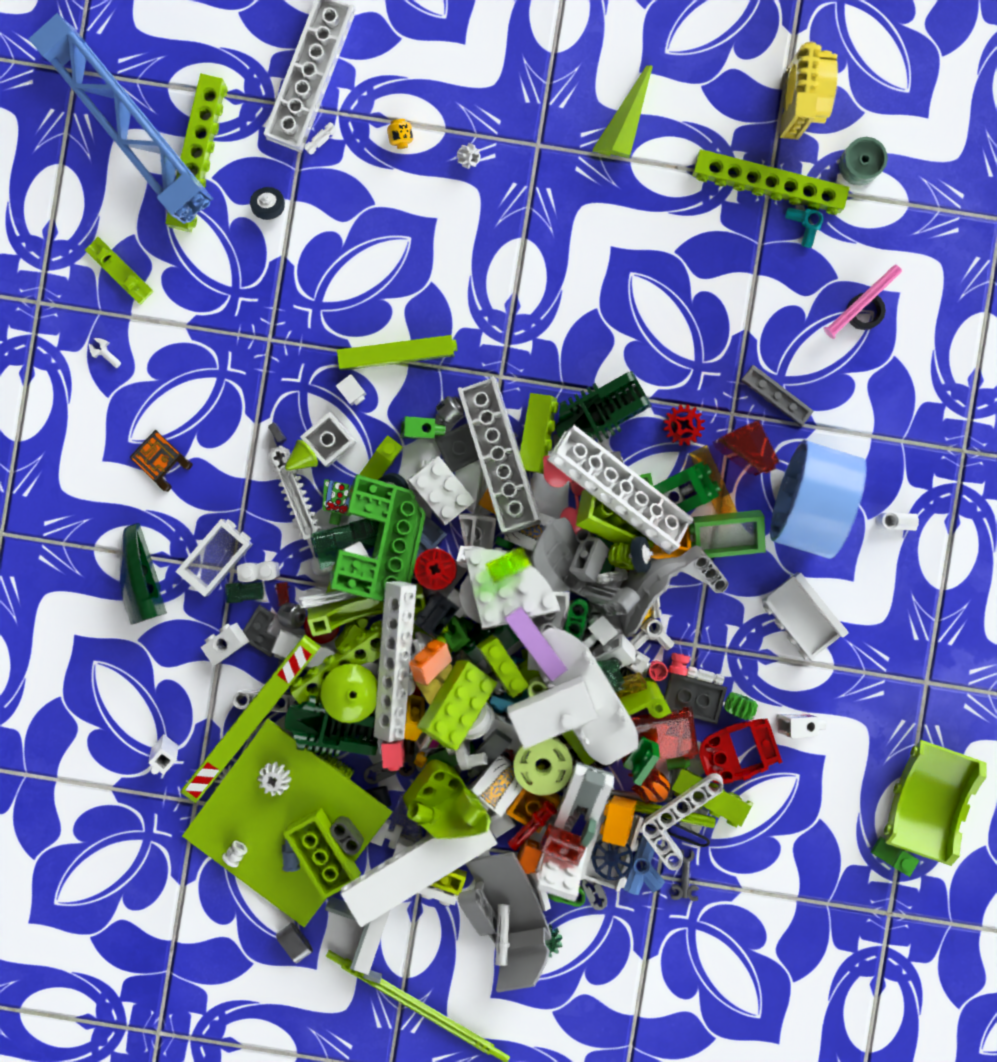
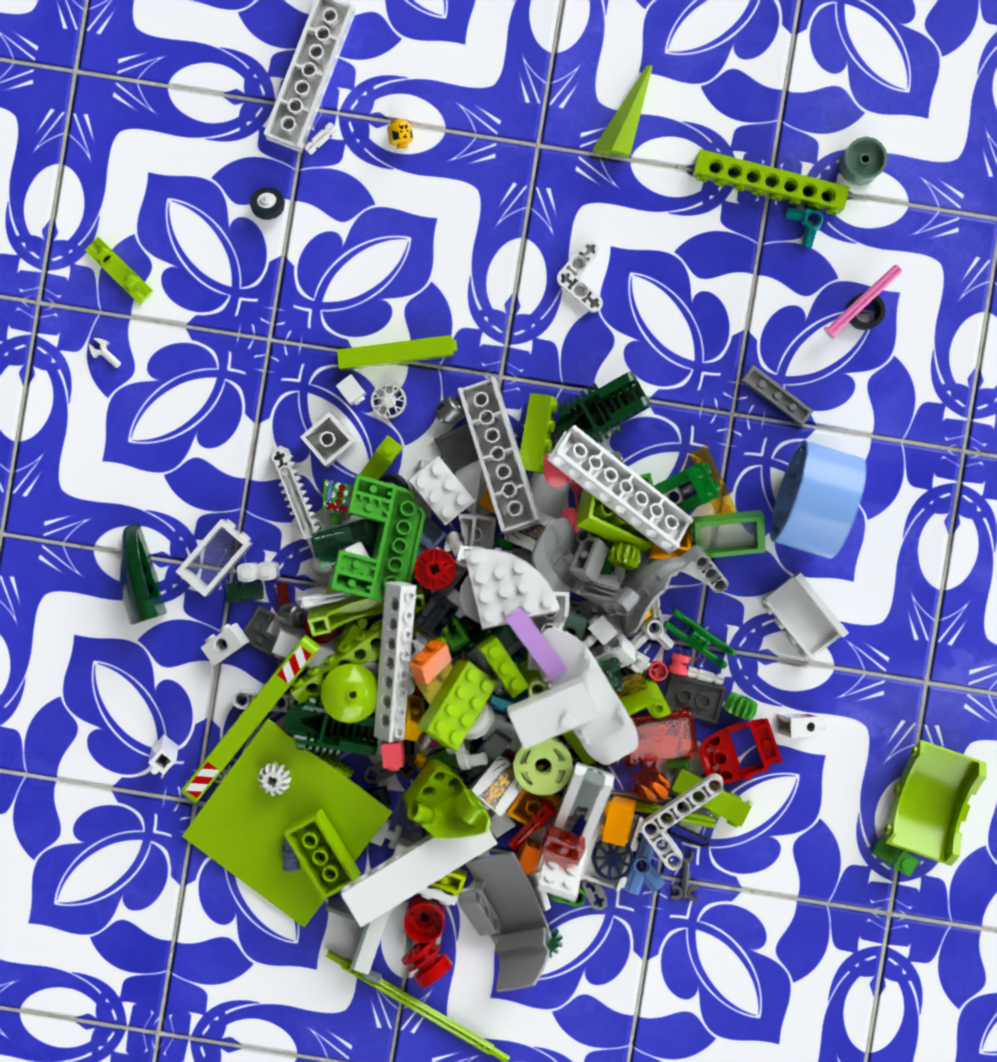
(60, 43): medium blue piece -> none
(157, 457): flag -> none
(206, 86): lime brick -> none
(234, 854): white bush -> none
(277, 433): flat silver tile -> none
(294, 942): flat silver beam -> none
(301, 457): lime hat -> none
(345, 836): flat silver beam -> none
(388, 400): none -> white wheel
(412, 428): bright green torso -> none
(423, 927): none -> red wheel
(428, 964): none -> red wheel
(453, 542): none -> white piece
(468, 155): white gear -> none
(502, 935): white pin -> none
(507, 565): clear neon green brick -> none
(575, 273): none -> white beam
(577, 618): green beam -> none
(588, 833): sand green tile -> none
(611, 577): white axle -> none
(640, 554): black wheel -> none
(642, 759): green bracket -> none
(694, 431): red gear -> none
(699, 638): none -> green piece
(749, 449): clear red windscreen -> none
(808, 90): light yellow hose -> none
(899, 521): white piece -> none

